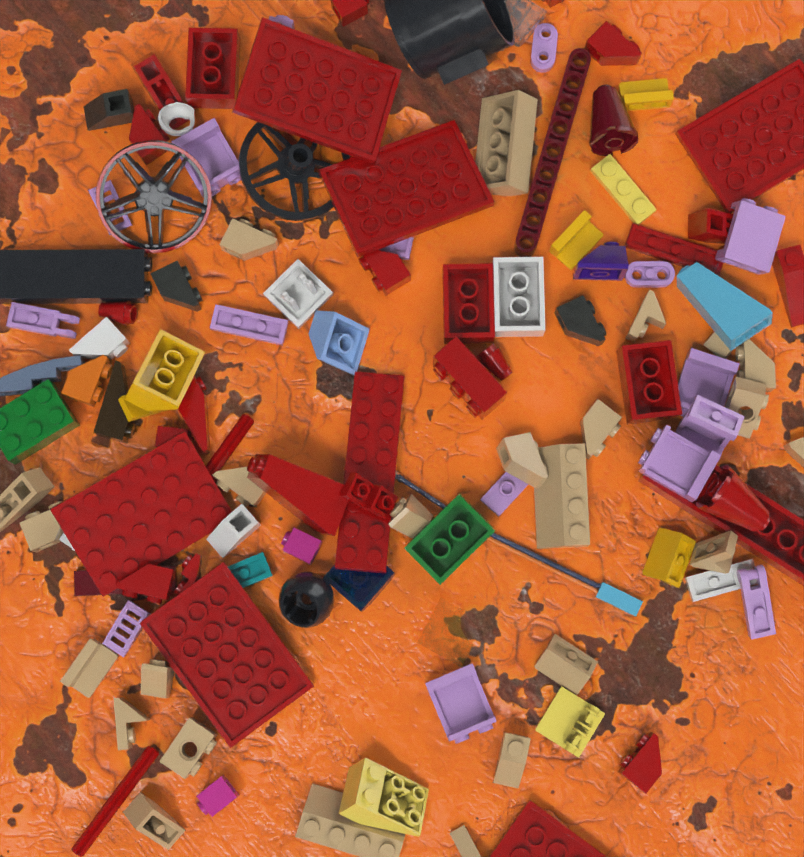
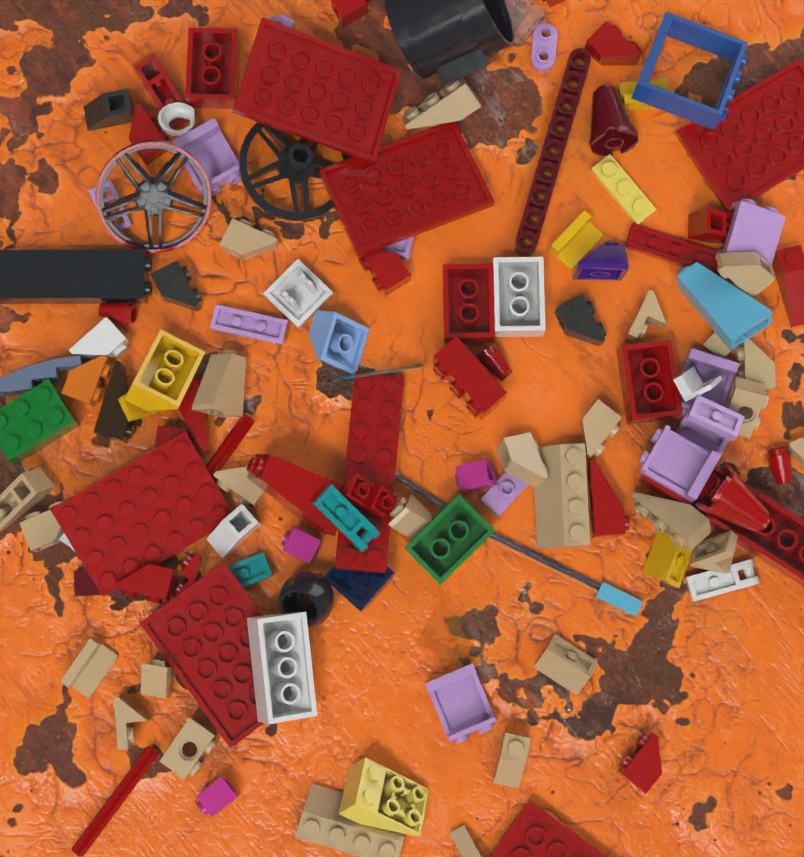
(40, 320): lavender hinge -> none
(129, 606): lavender slope -> none
(153, 821): tan slope -> none
(222, 386): none -> tan slope
(282, 667): none -> white slope
(345, 517): none -> teal plate
(377, 372): none -> sticker
(445, 106): none -> tan slope
(475, 476): none -> dark pink brick
(506, 142): tan slope -> none
(570, 721): light yellow hinge -> none
(606, 509): none -> red slope
(648, 272): lavender plate -> none
(678, 520): none -> tan slope
(691, 385): none -> white panel
(702, 38): none -> blue window
(746, 270): none -> tan slope
(756, 602): lavender plate -> none
(780, 464): none -> red cone

